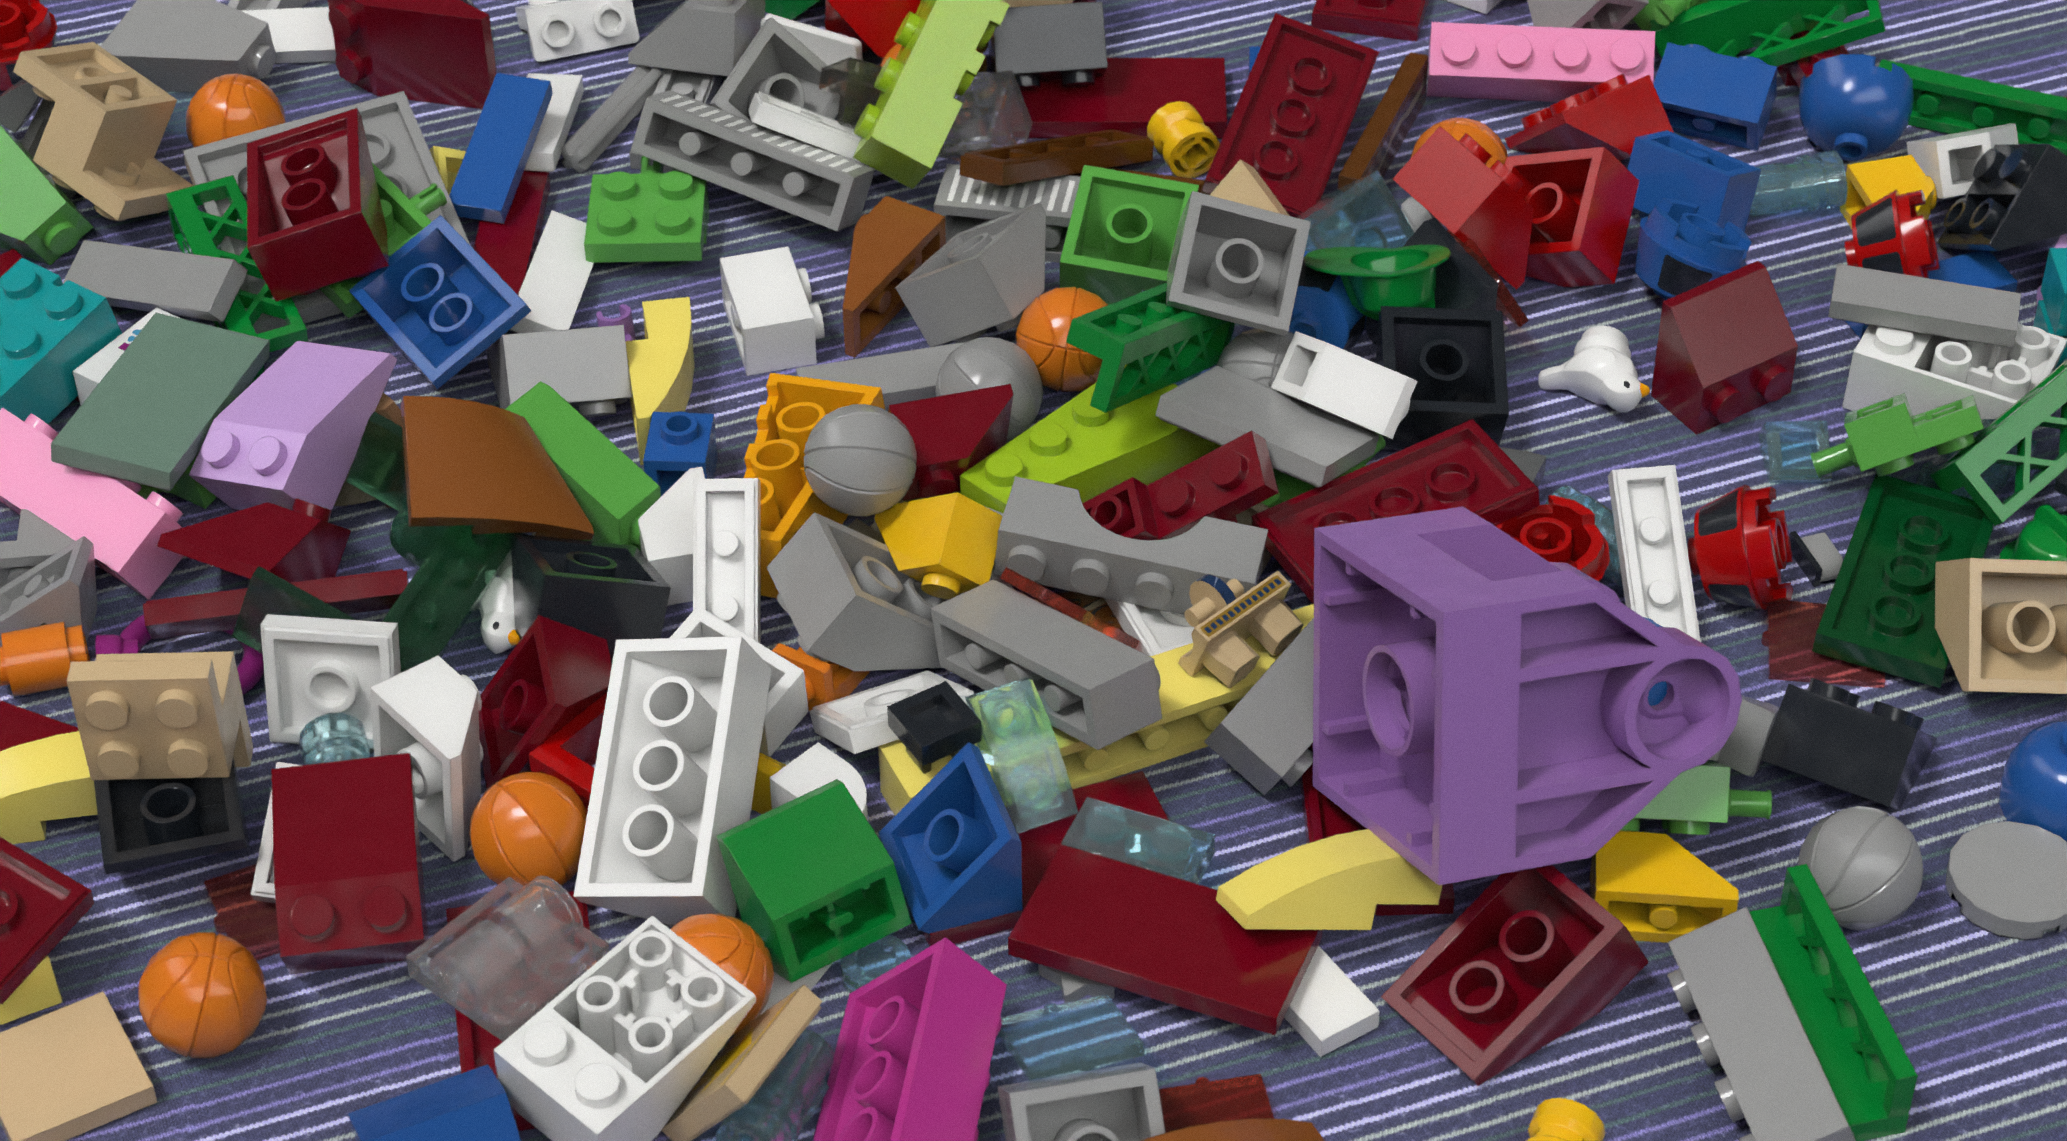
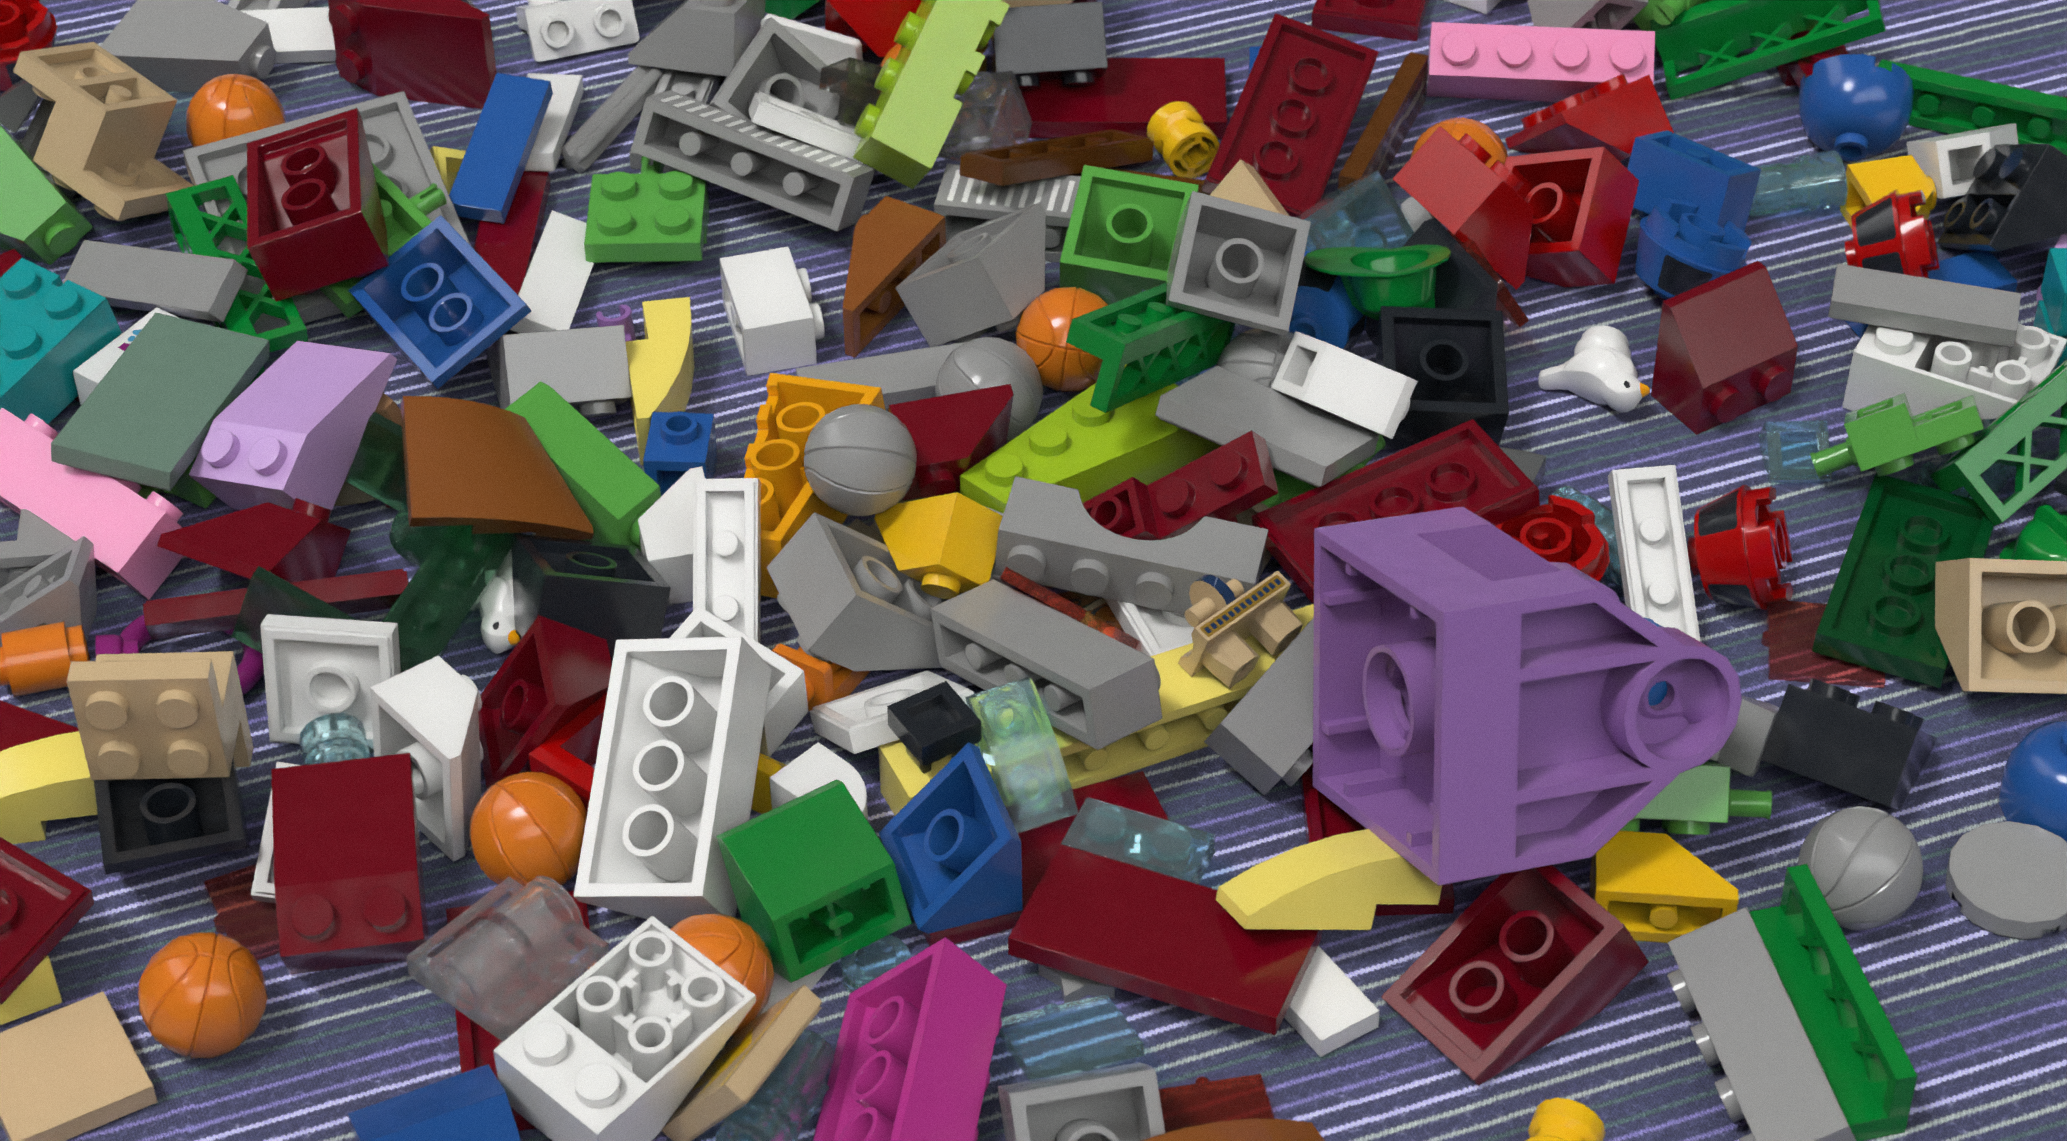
(1716, 94): blue brick -> none
(1816, 557): piece -> none

